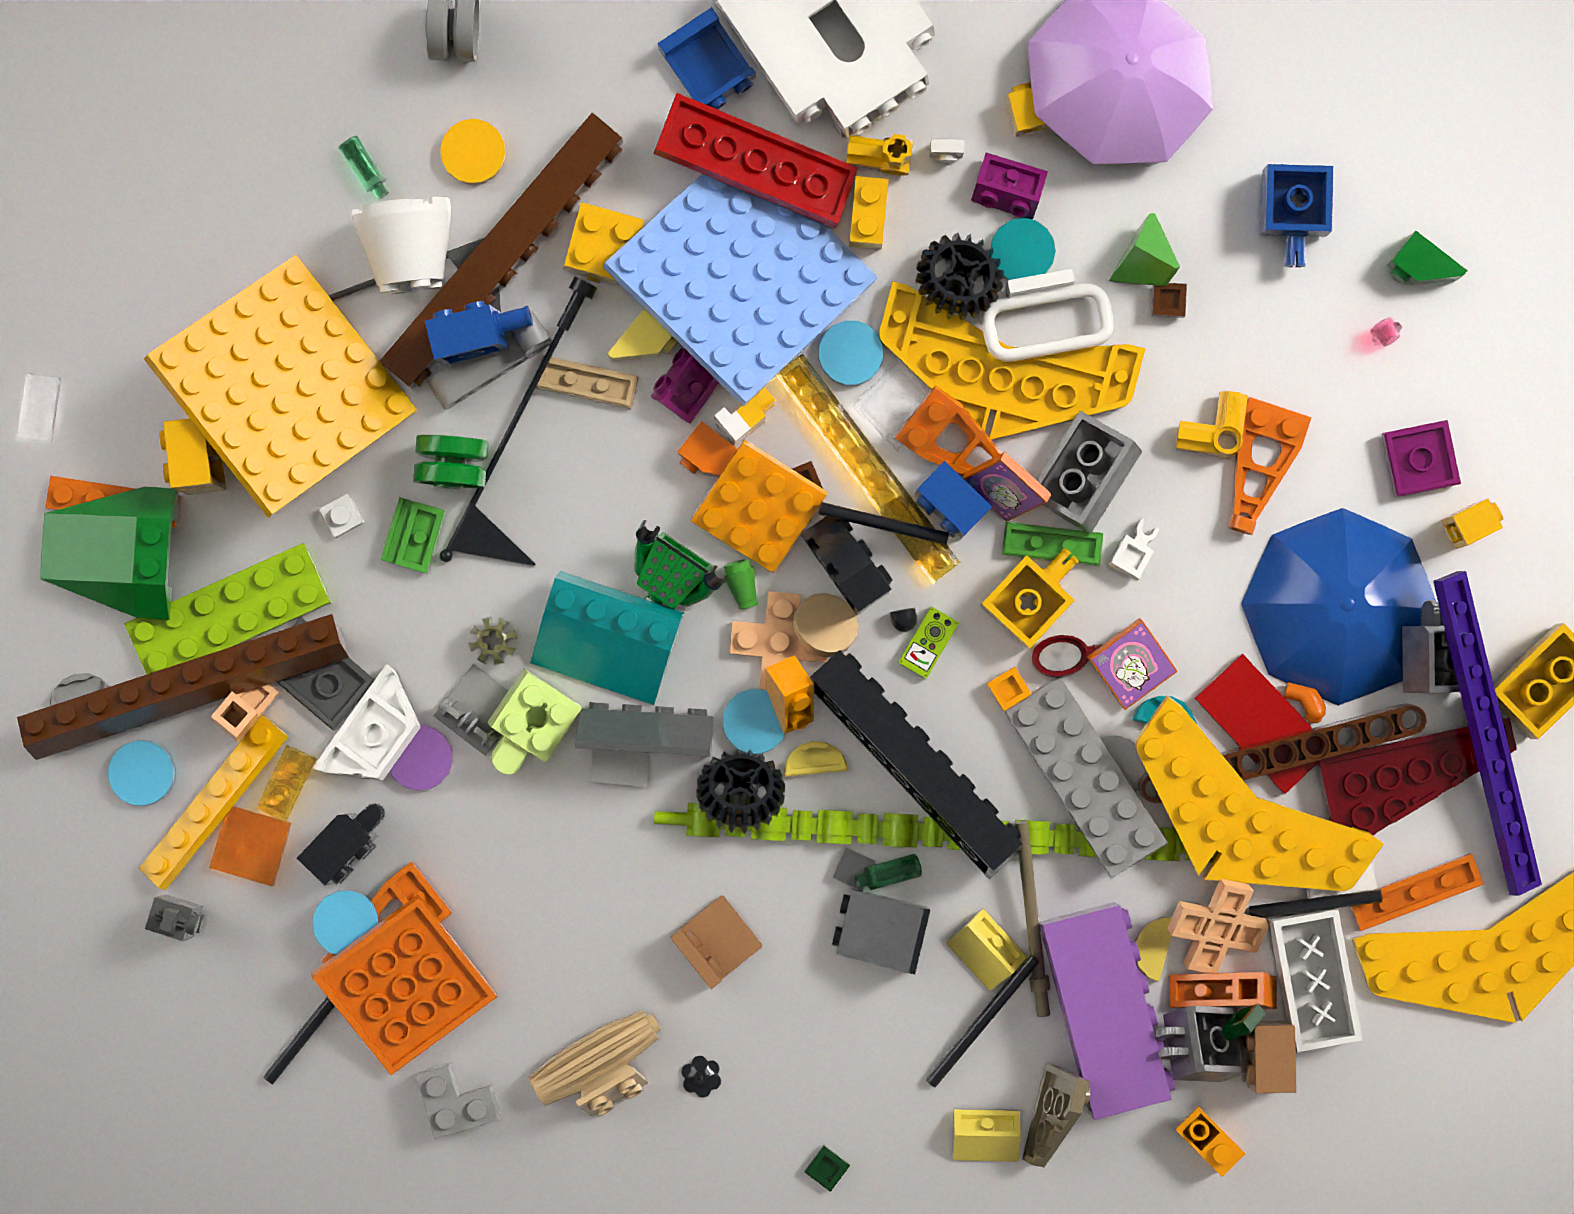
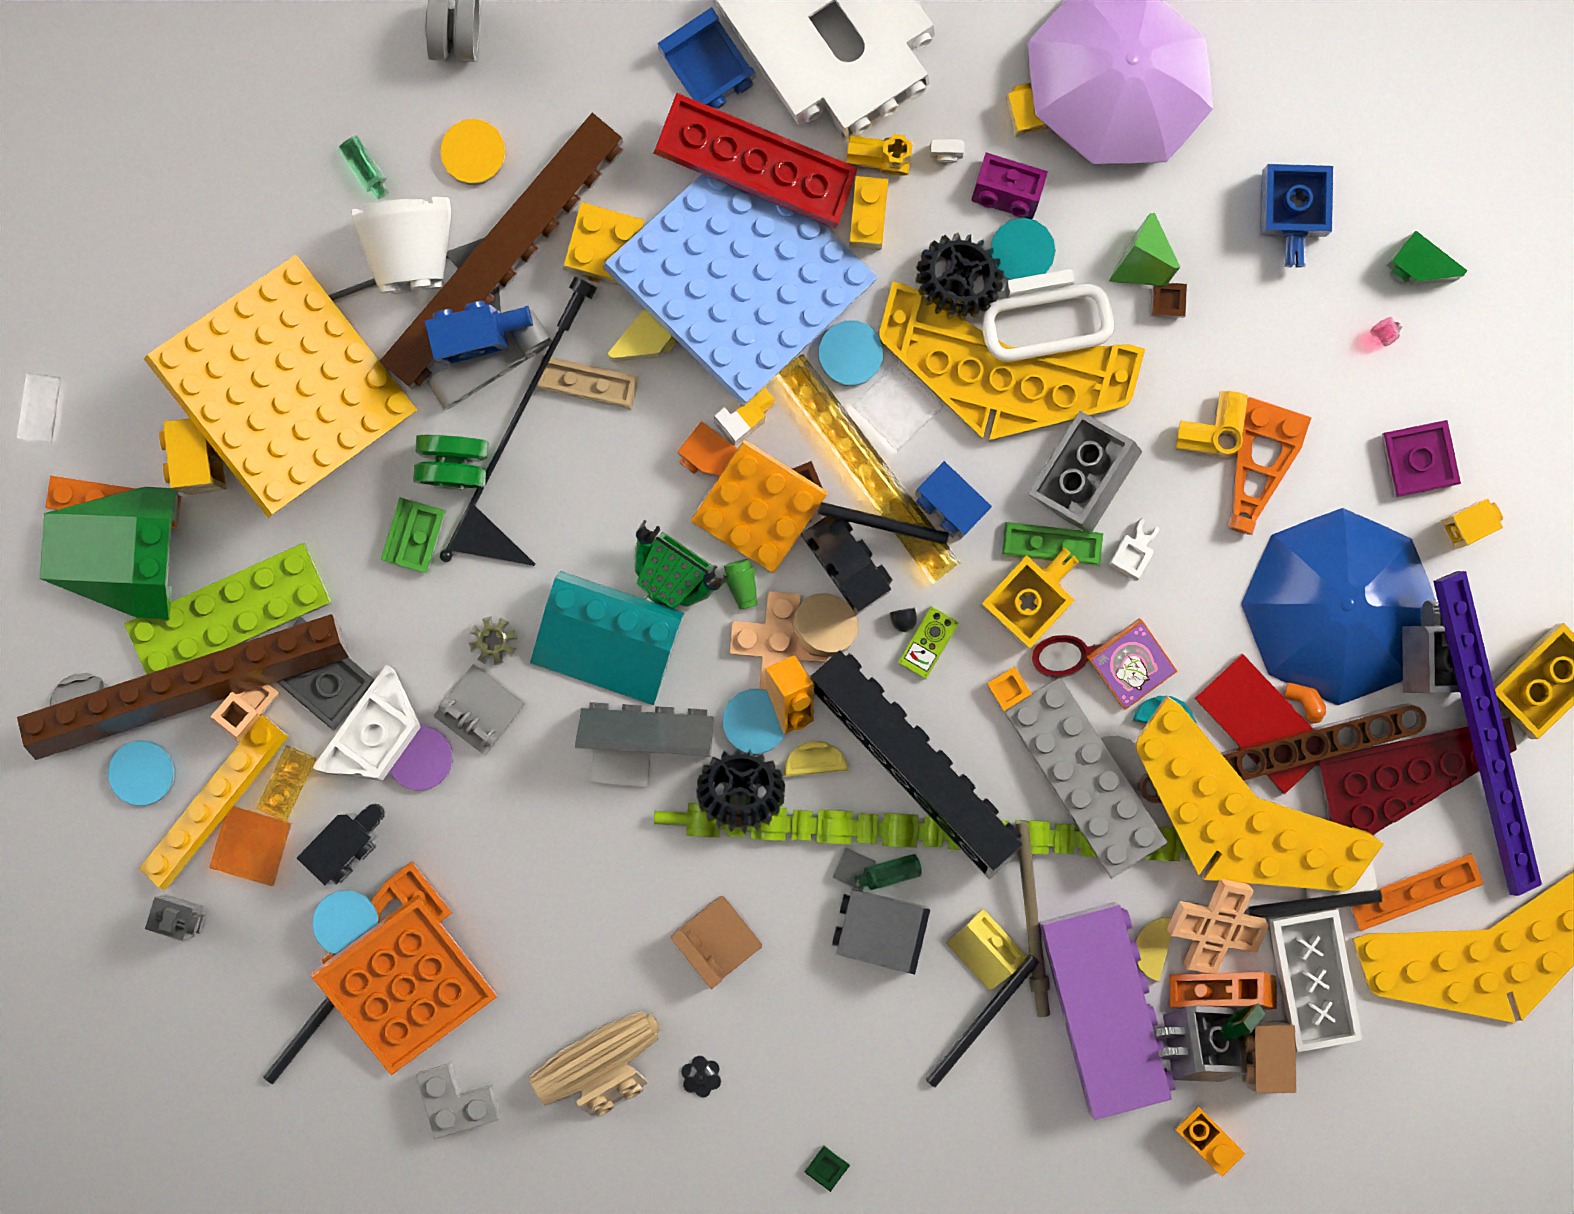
(341, 515): white plate -> none
(531, 720): yellowish green brick -> none
(684, 386): magenta bracket -> none
(928, 422): orange plate -> none
(986, 1135): light yellow panel -> none
(1006, 486): tile -> none
(1055, 1113): dark tan plate -> none

